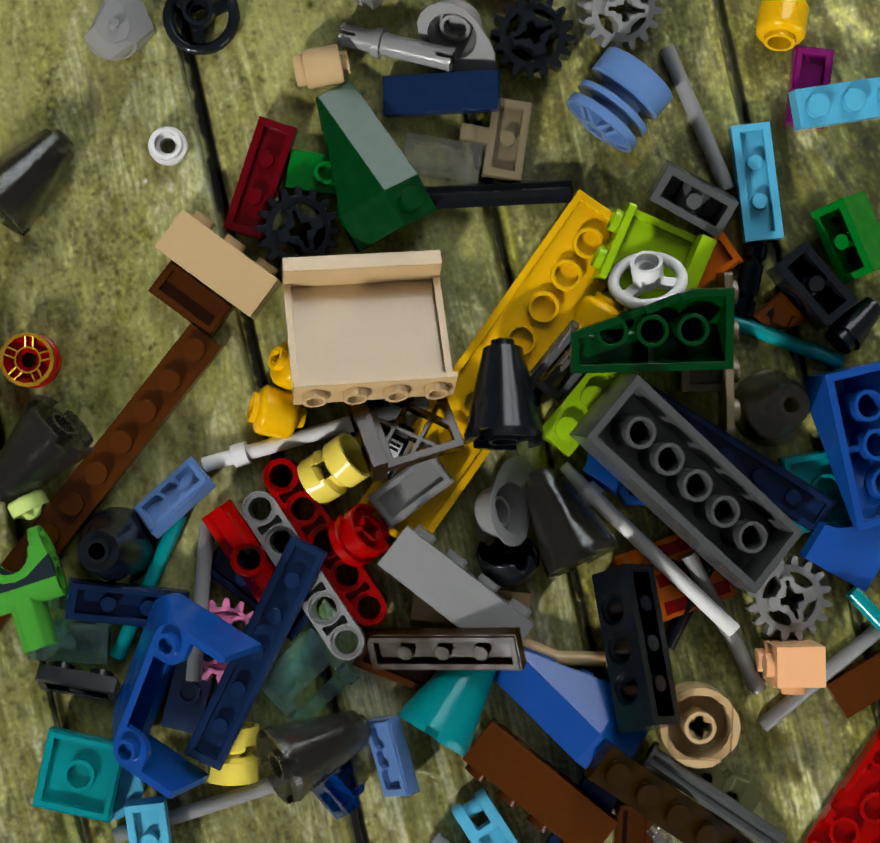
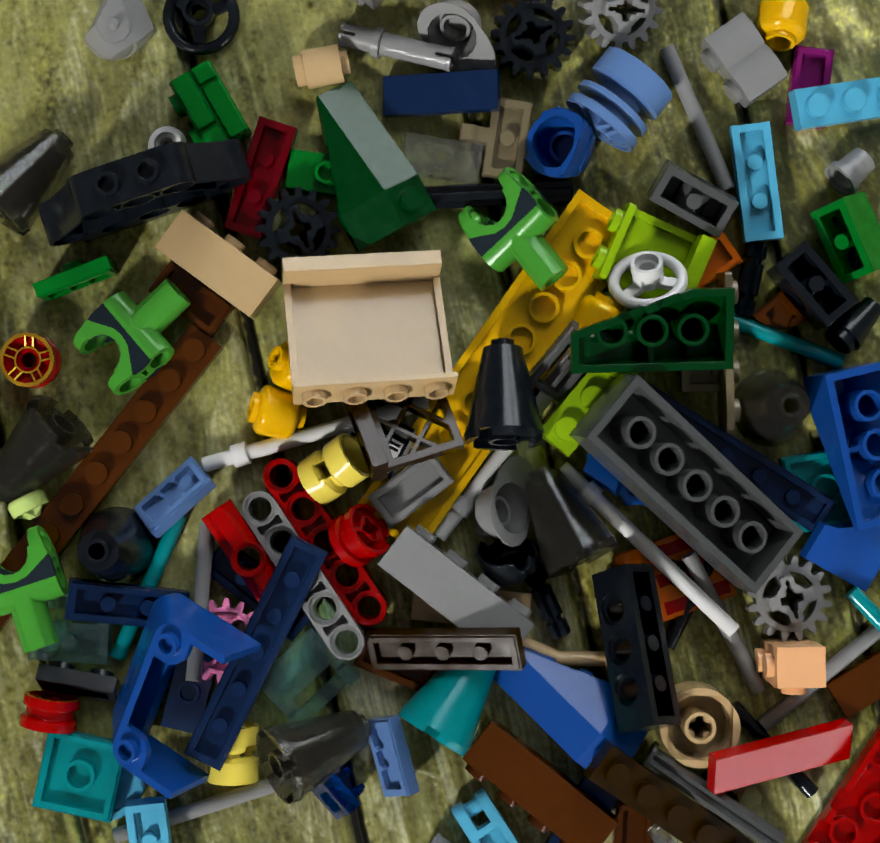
(49, 712): none -> red wheel
(75, 277): none -> green plate
(135, 331): none -> bright green connector
(143, 189): none -> black brick
(208, 106): none -> green brick
(464, 504): none -> white bar
(518, 232): none -> bright green connector
(548, 604): none -> black axle
(560, 144): none -> blue helmet
(742, 61): none -> light grey brick
(757, 732): none -> black bar
(779, 756): none -> tile
(849, 171): none -> light grey piece

